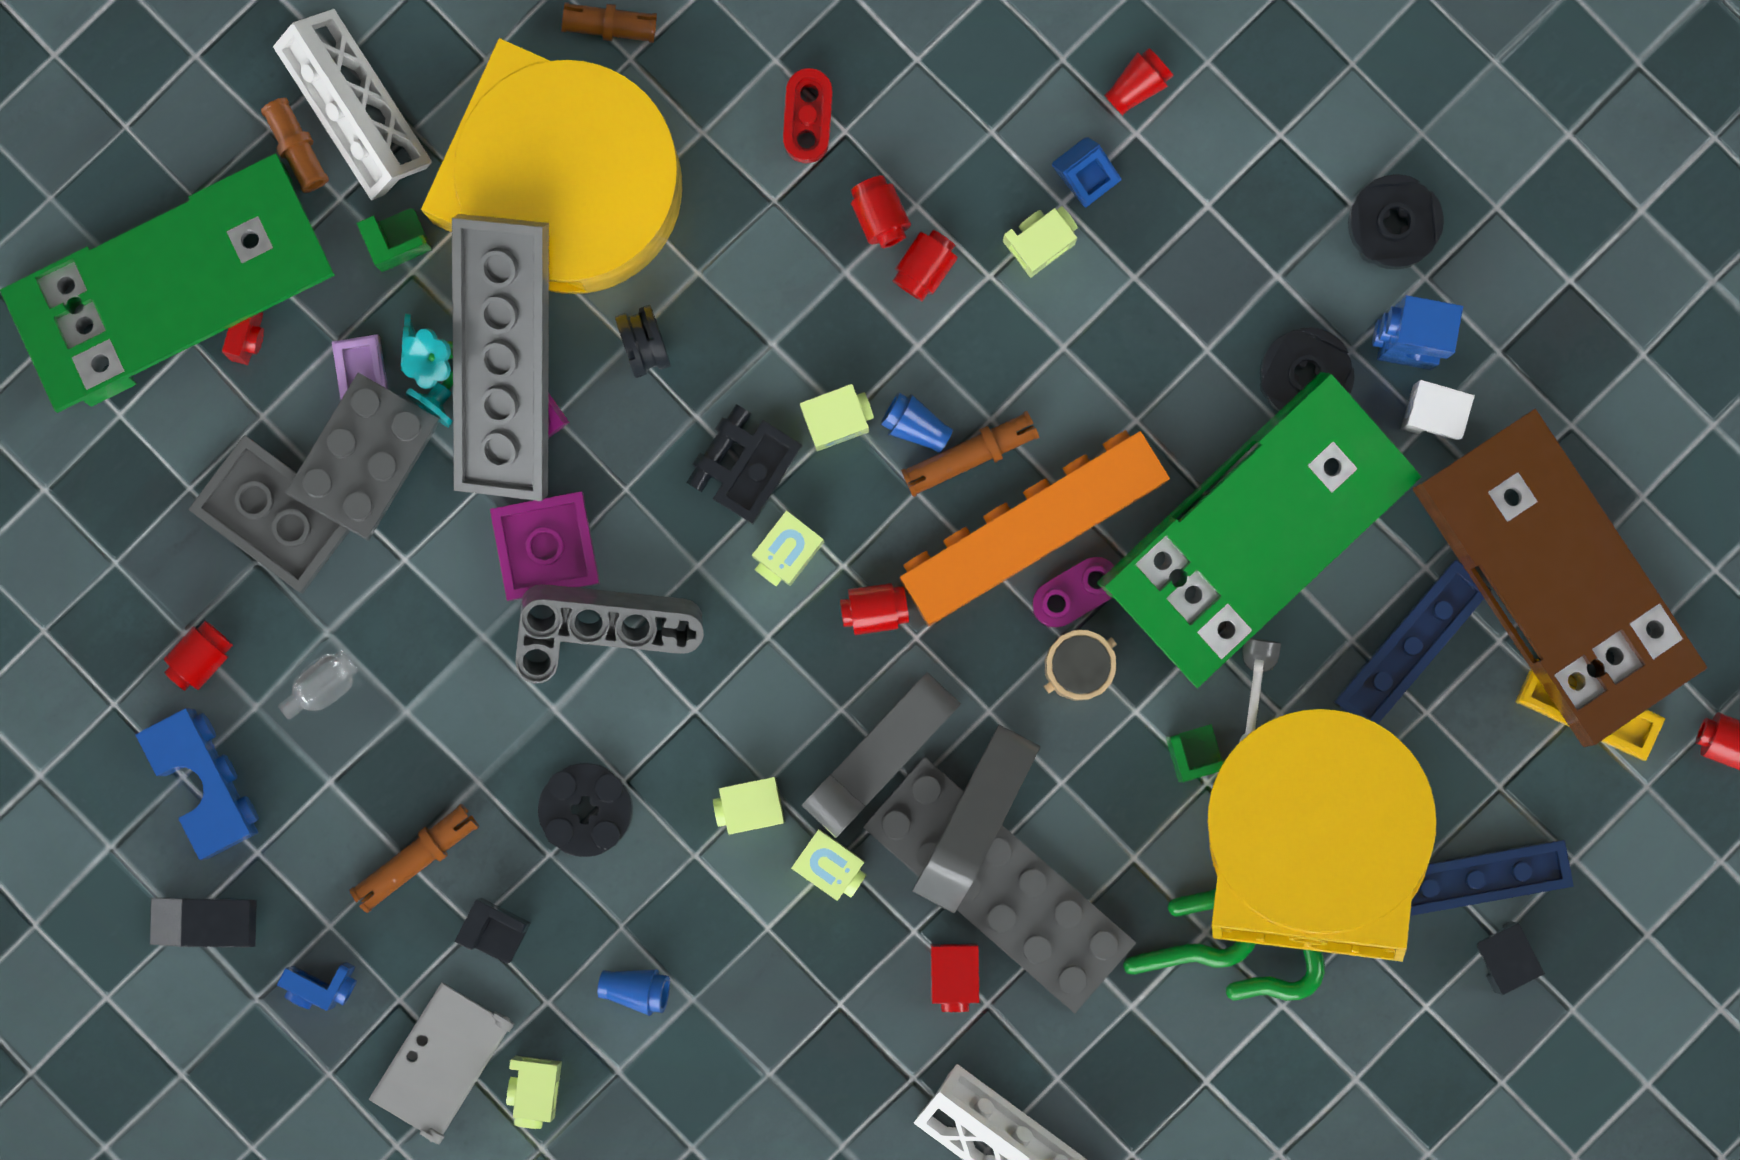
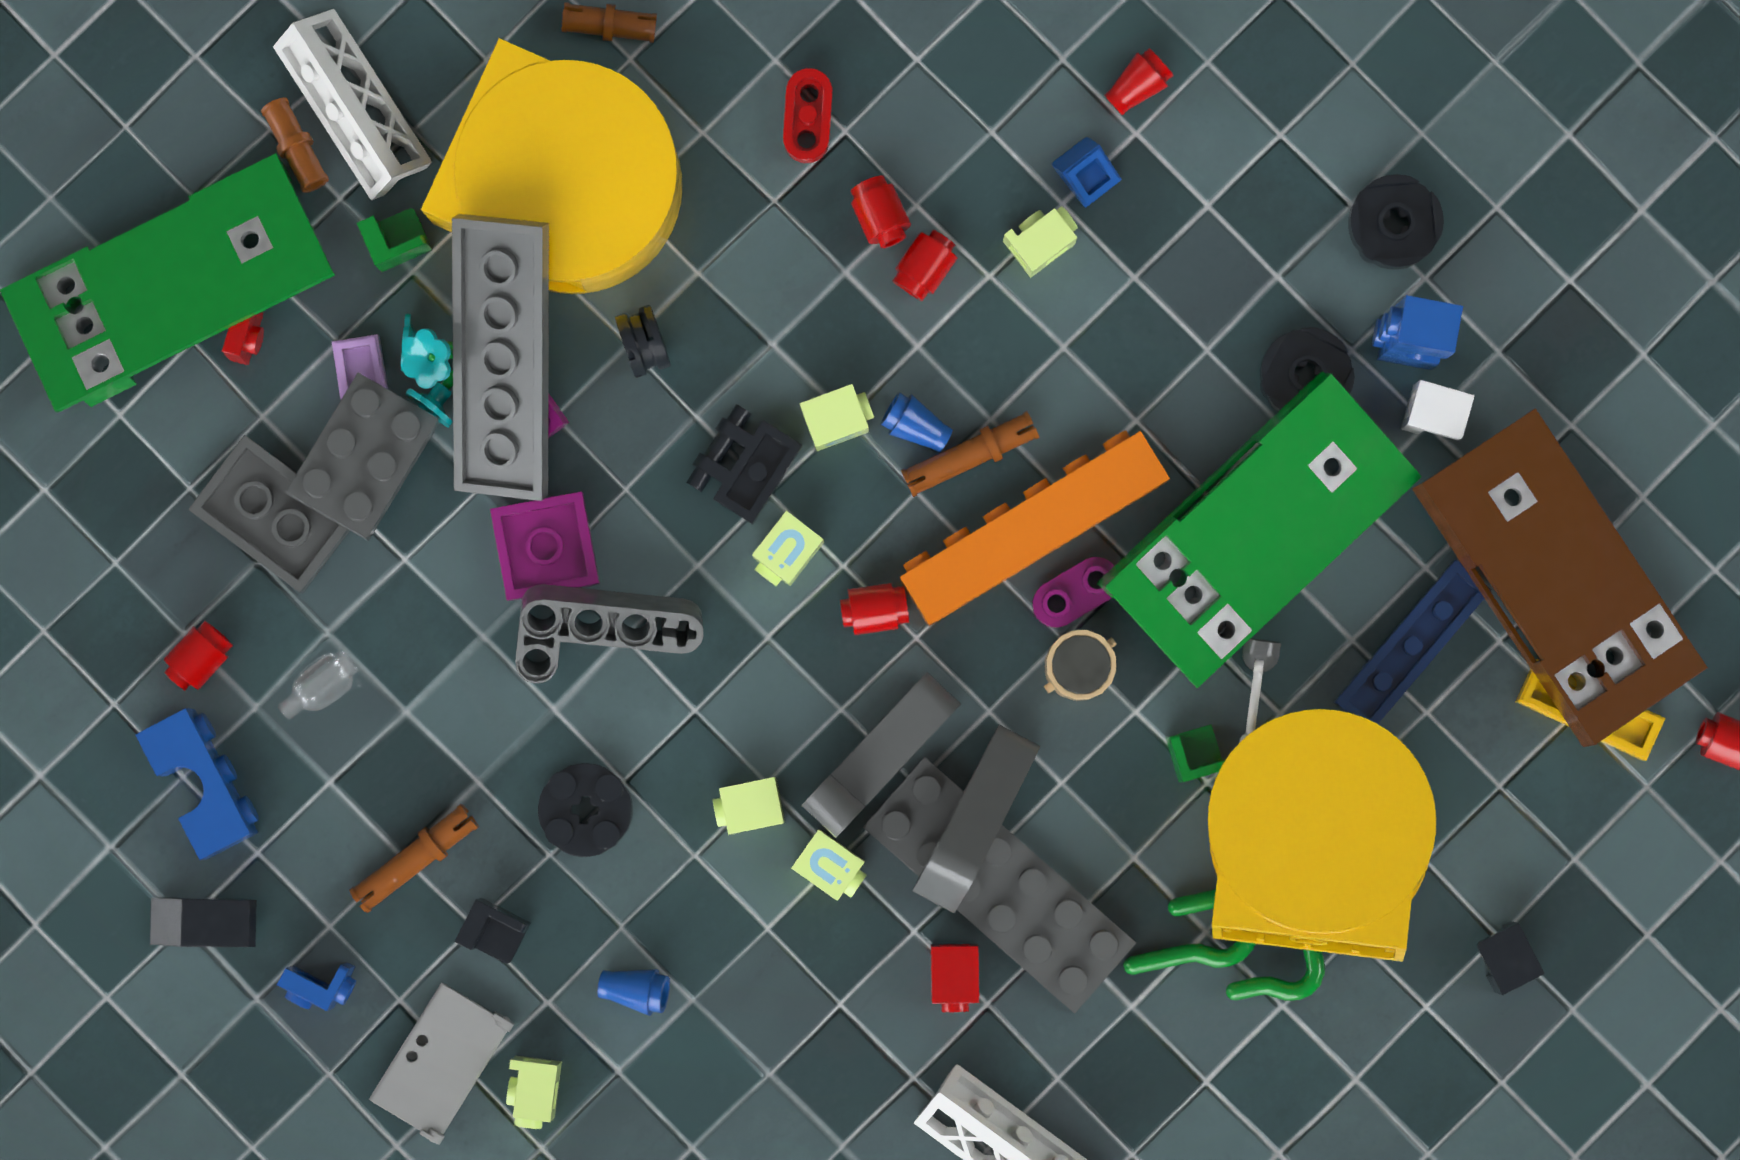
(1493, 877): dark blue plate -> none

